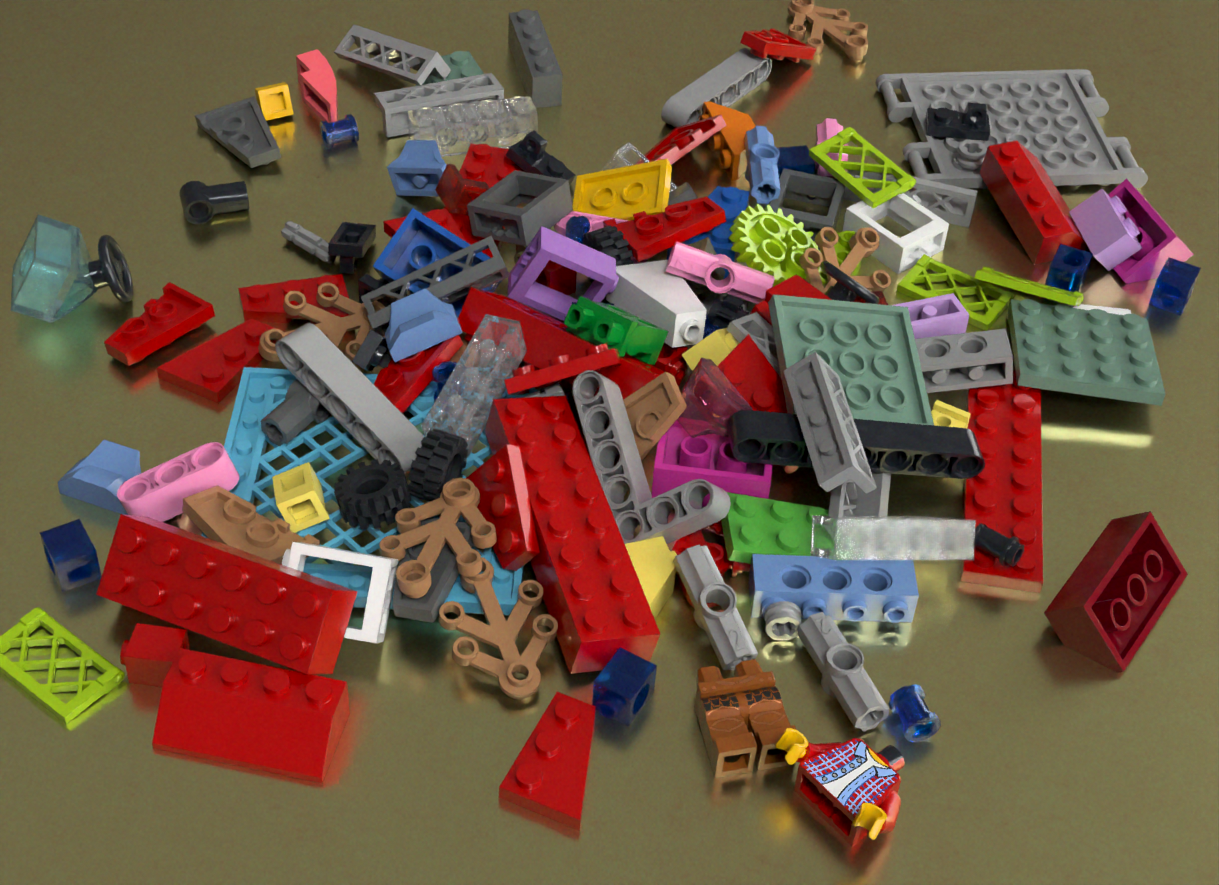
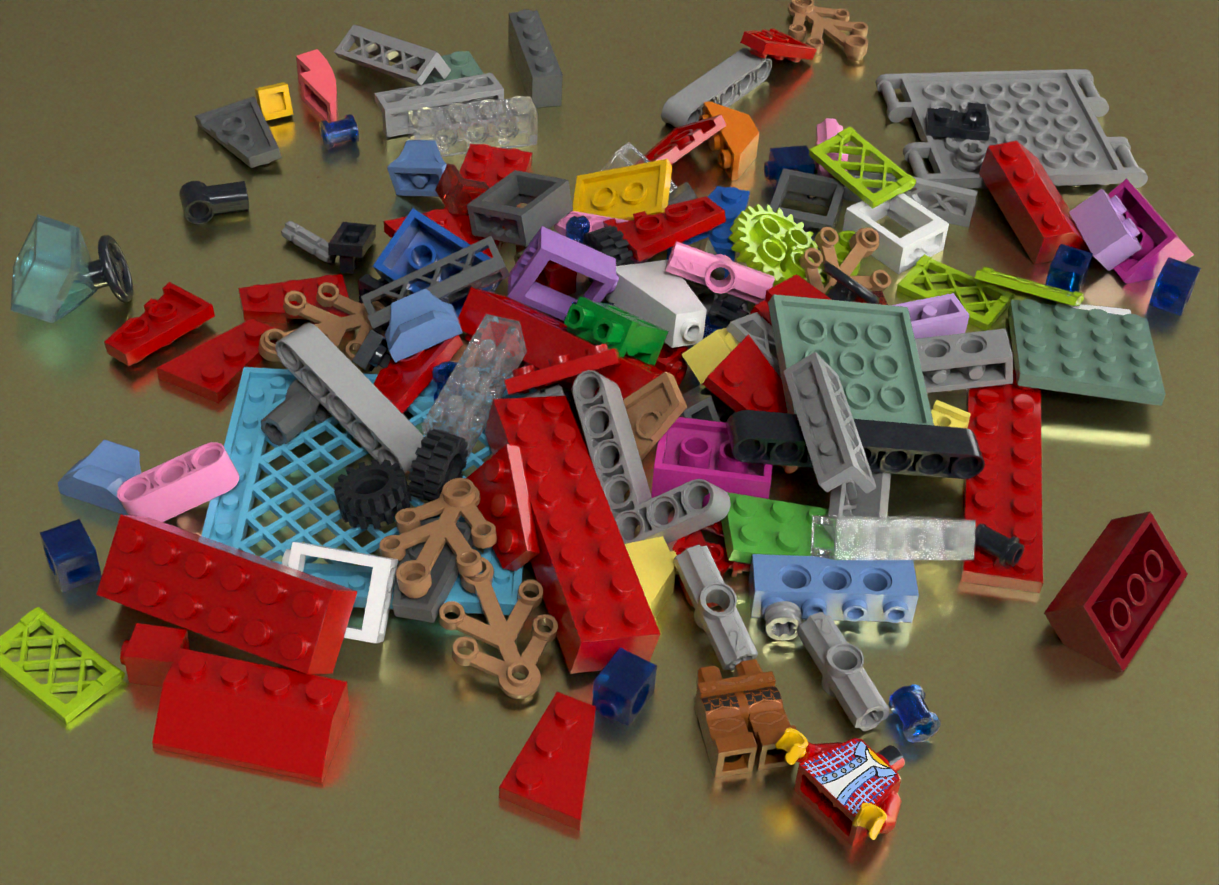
(237, 524): medium nougat wing -> none
(300, 497): light yellow brick -> none
(532, 158): black hinge -> none
(709, 401): clear pink slope -> none
(762, 165): medium blue piece -> none

